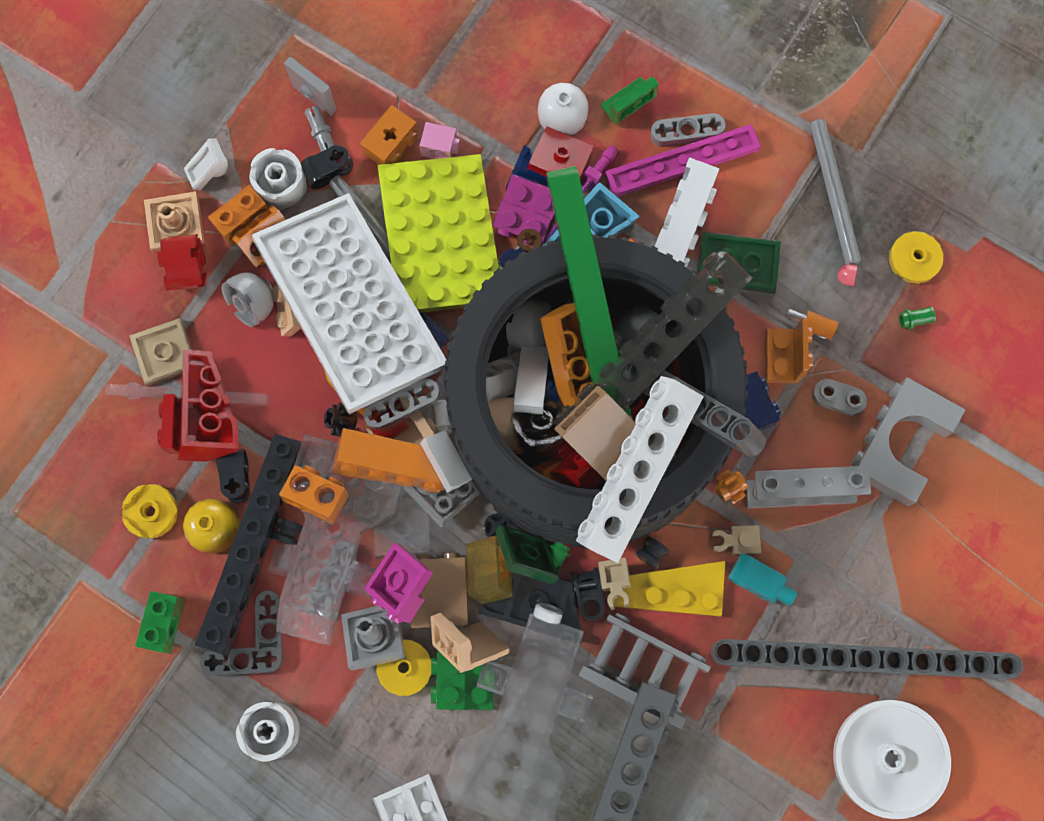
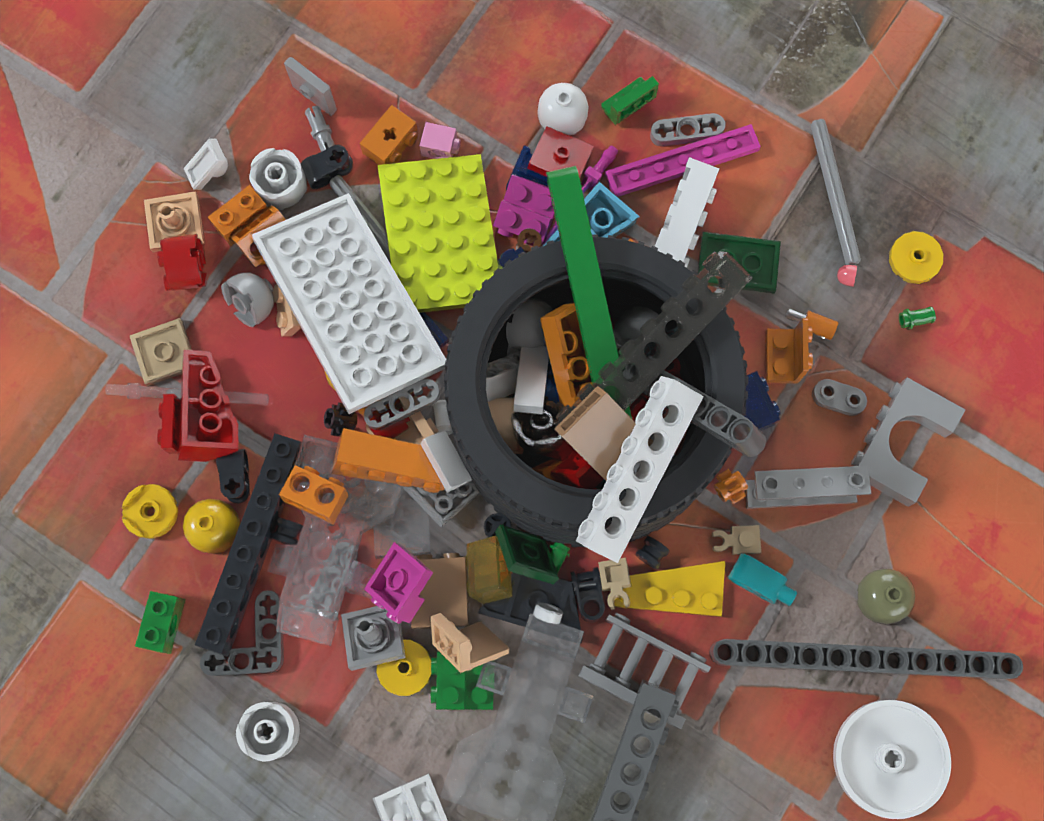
(885, 596): none -> olive cylinder

